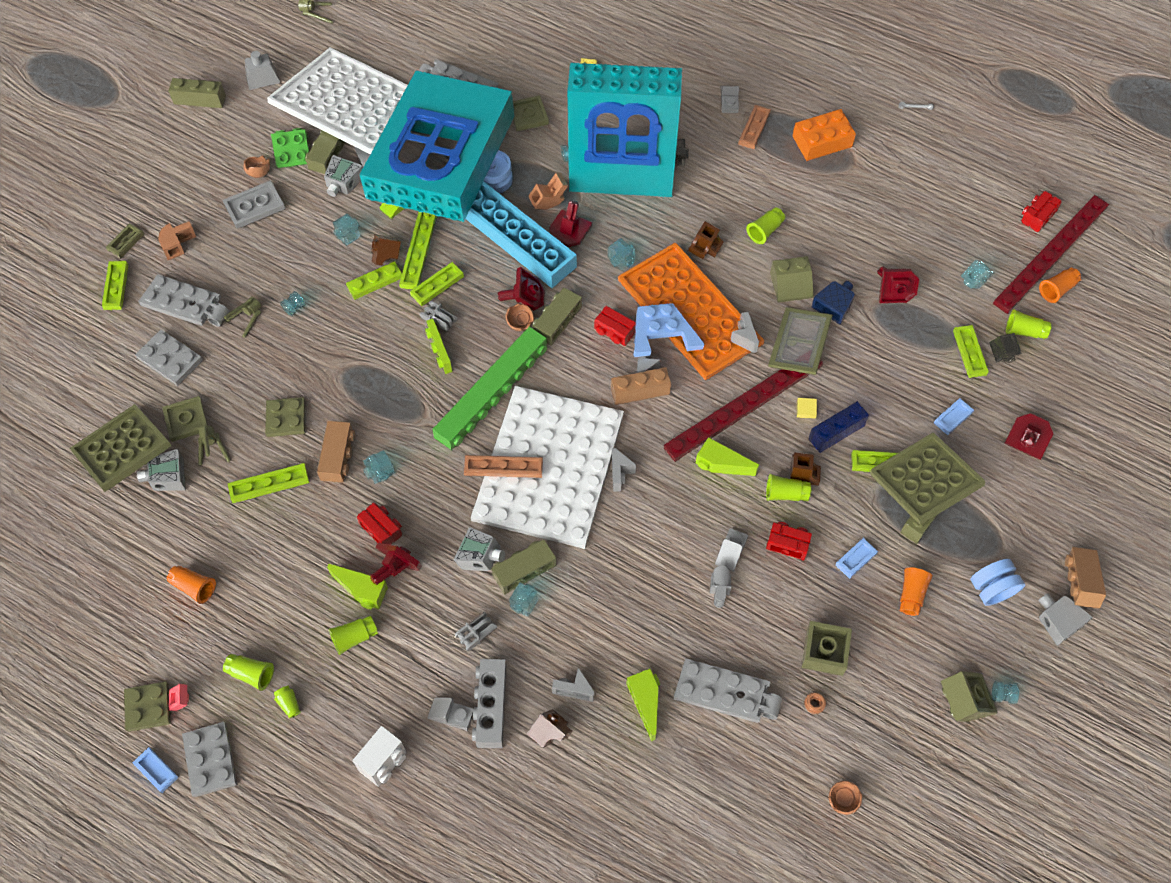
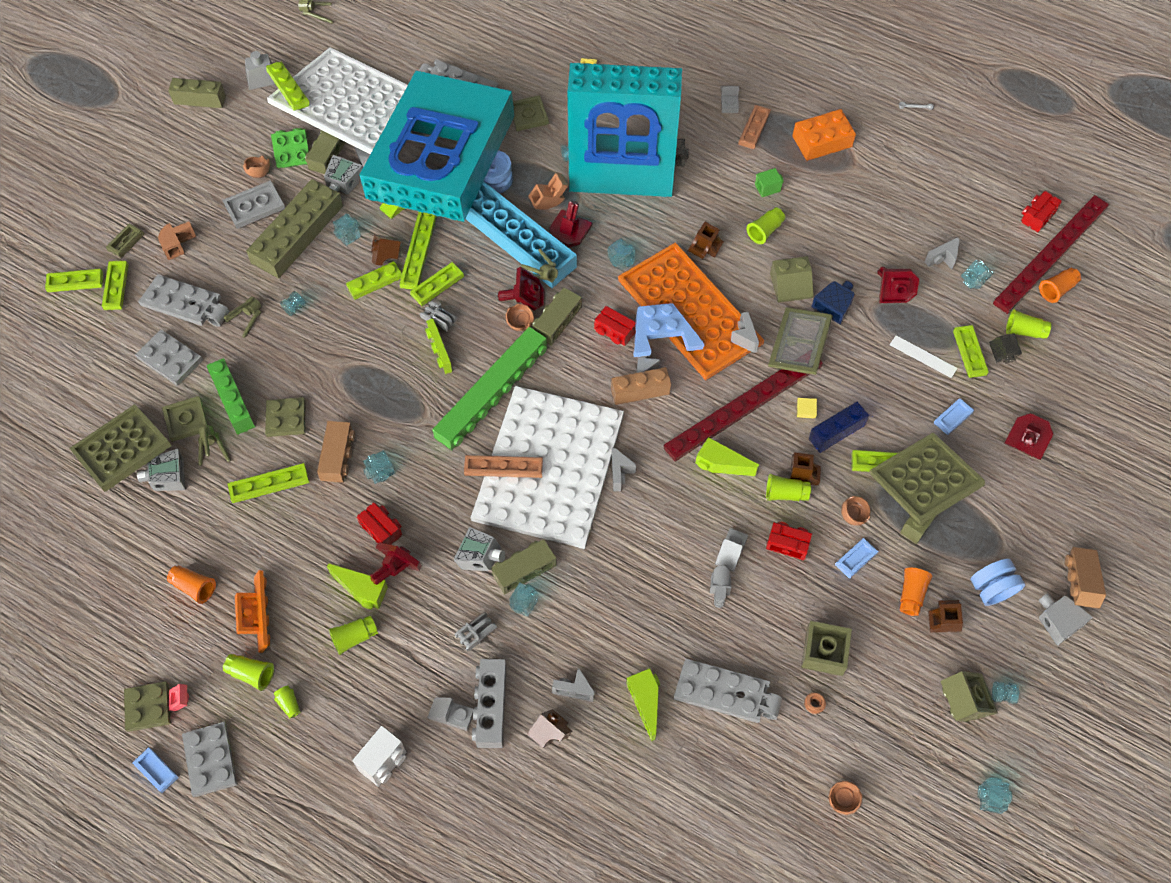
(74, 280): none -> lime plate
(230, 396): none -> bright green brick
(251, 612): none -> orange bracket
(287, 85): none -> lime plate
(294, 228): none -> olive brick
(546, 272): none -> olive plant
(768, 182): none -> bright green brick
(855, 511): none -> nougat hair
(923, 356): none -> white sticker
(945, 252): none -> light grey slope
(947, 617): none -> reddish brown brick
(994, 795): none -> clear light blue brick

